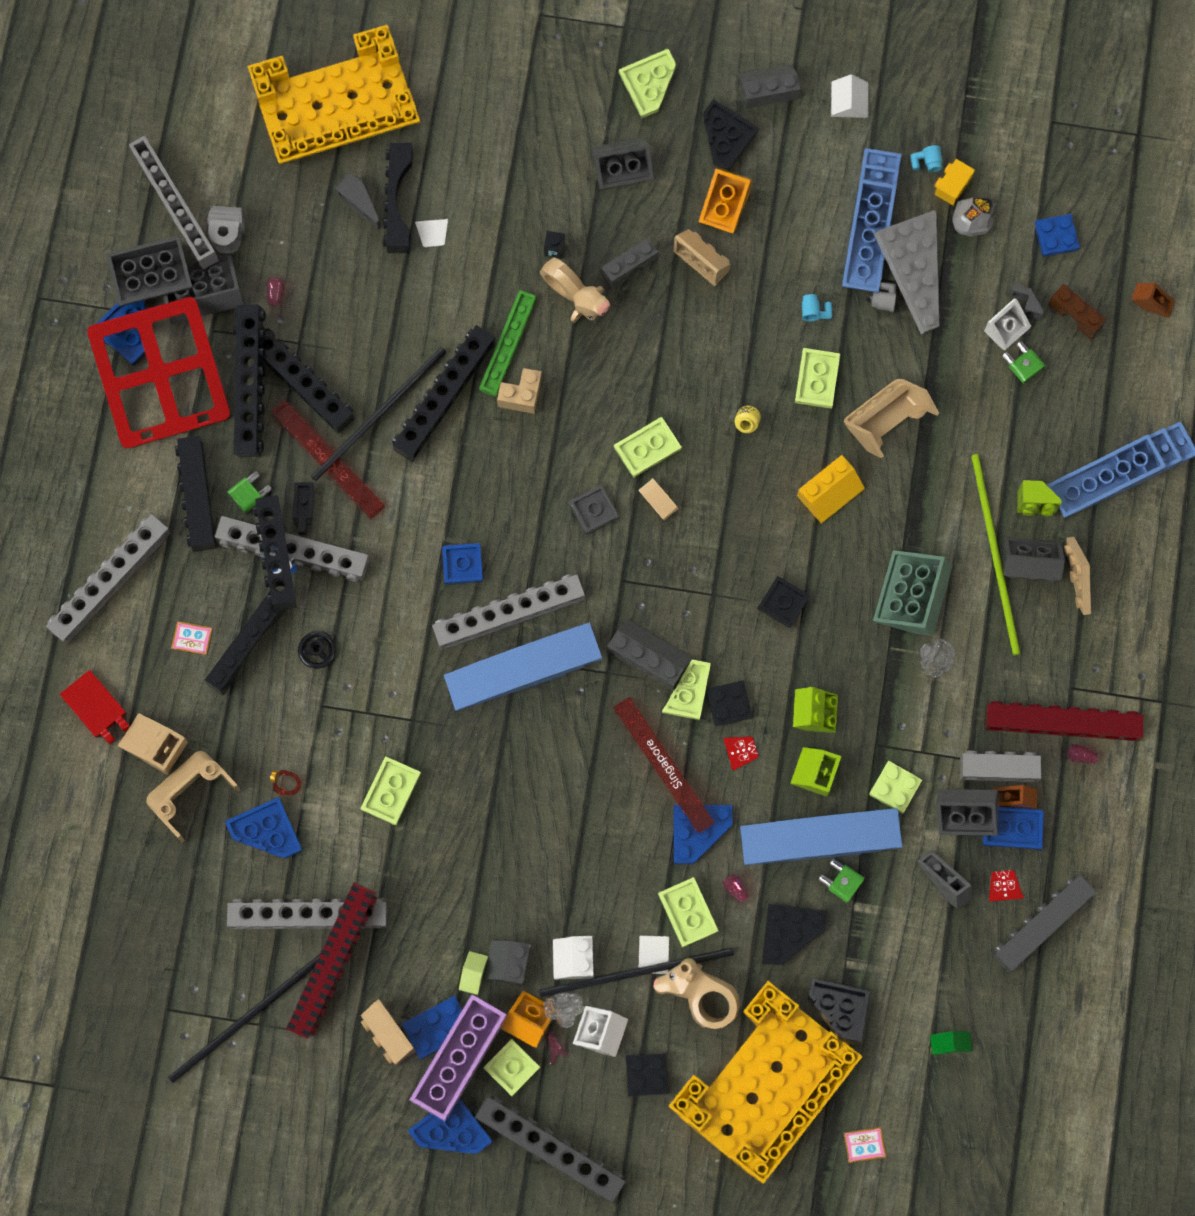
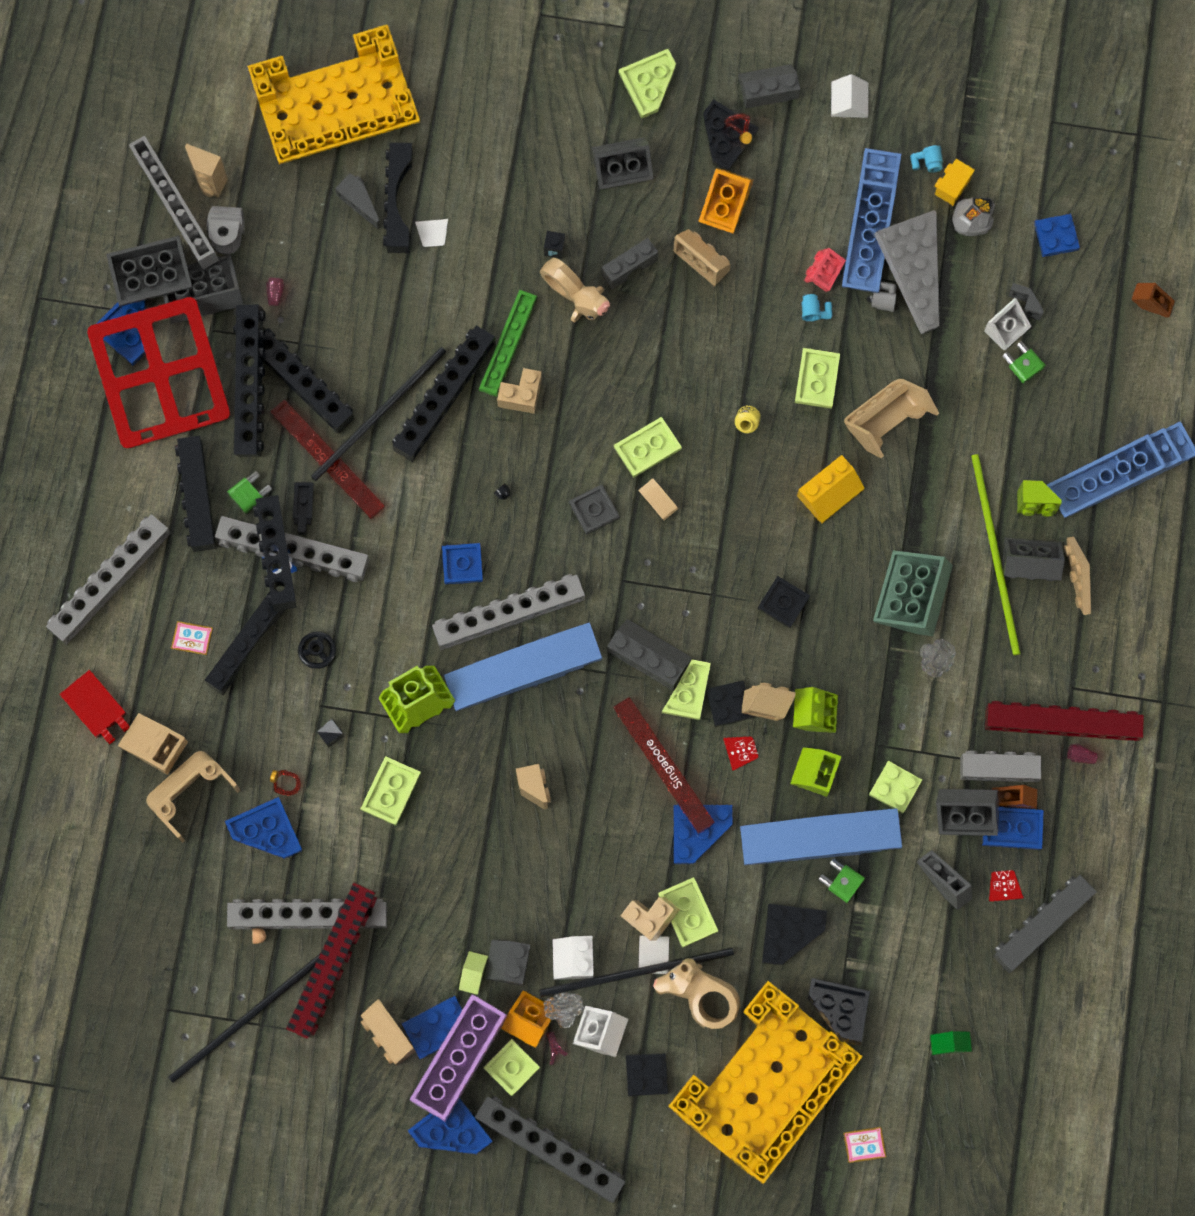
(208, 171): none -> tan slope
(258, 935): none -> light nougat hinge
(330, 733): none -> black slope
(415, 697): none -> lime slope
(503, 492): none -> black hinge
(531, 785): none -> tan slope
(653, 921): none -> tan brick
(735, 887): clear pink cone -> none
(745, 136): none -> clear red piece
(767, 701): none -> tan slope
(825, 269): none -> coral bracket
(1087, 318): reddish brown arch -> none

